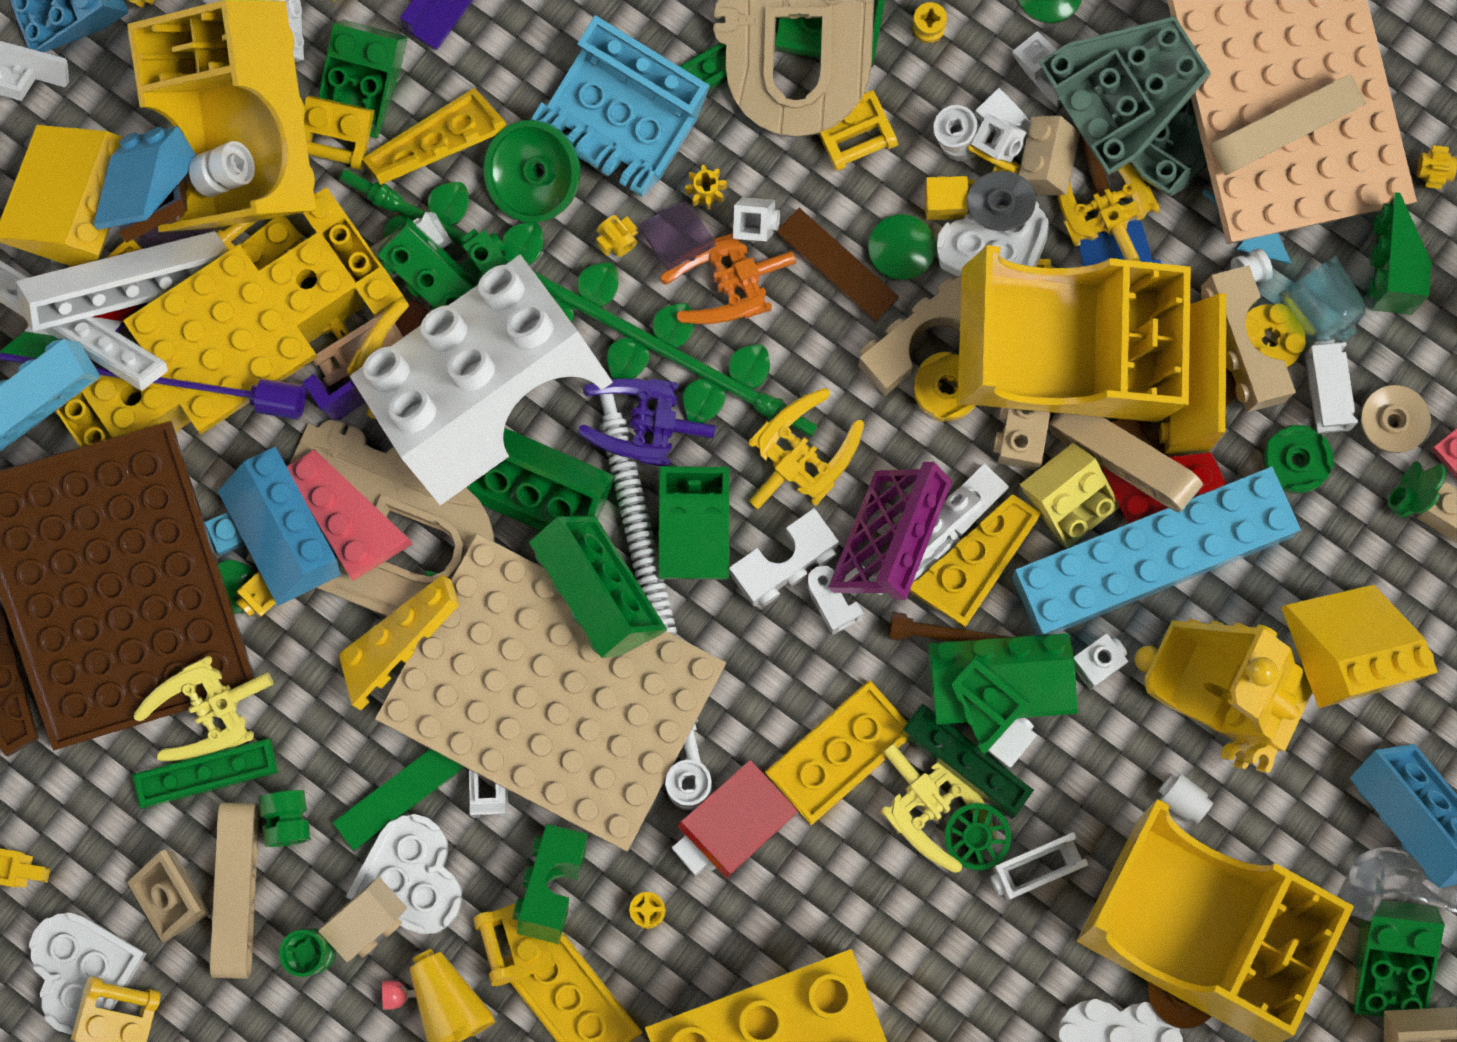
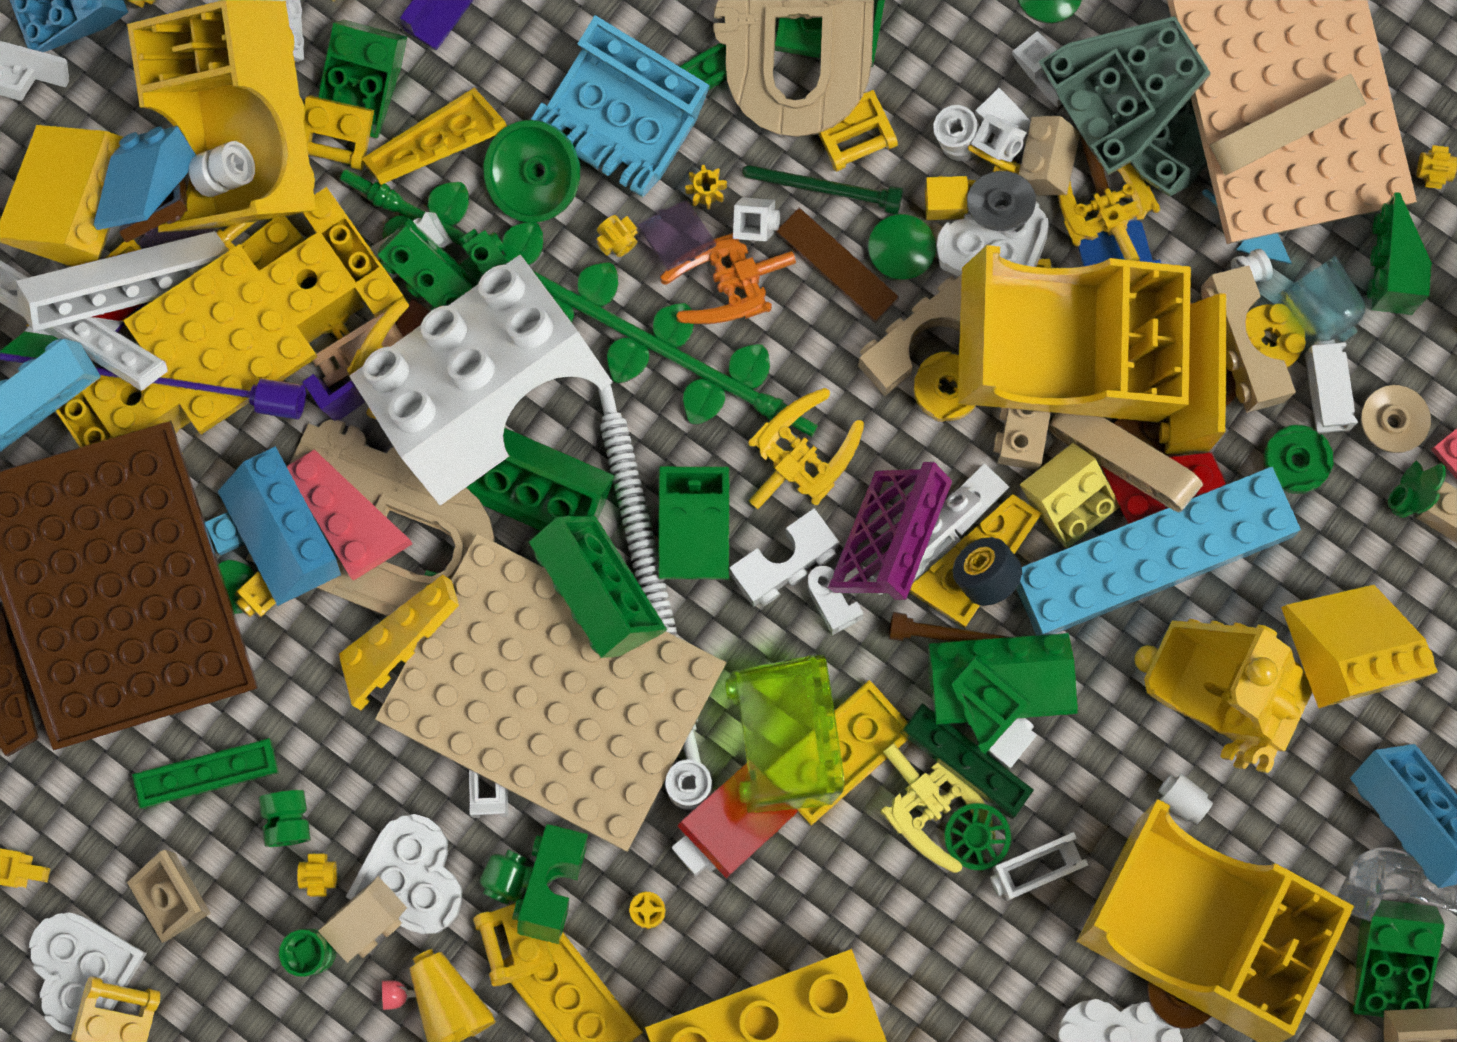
(219, 702): light yellow bar -> none
(234, 890): tan beam -> none
(317, 875): none -> yellow gear
(396, 797): green tile -> none
(504, 877): none -> green head
(659, 422): dark purple bar -> none
(788, 734): none -> clear neon green windscreen
(888, 199): none -> dark green piece
(927, 30): yellow wheel -> none
(987, 571): none -> black wheel
(1100, 660): white brick -> none

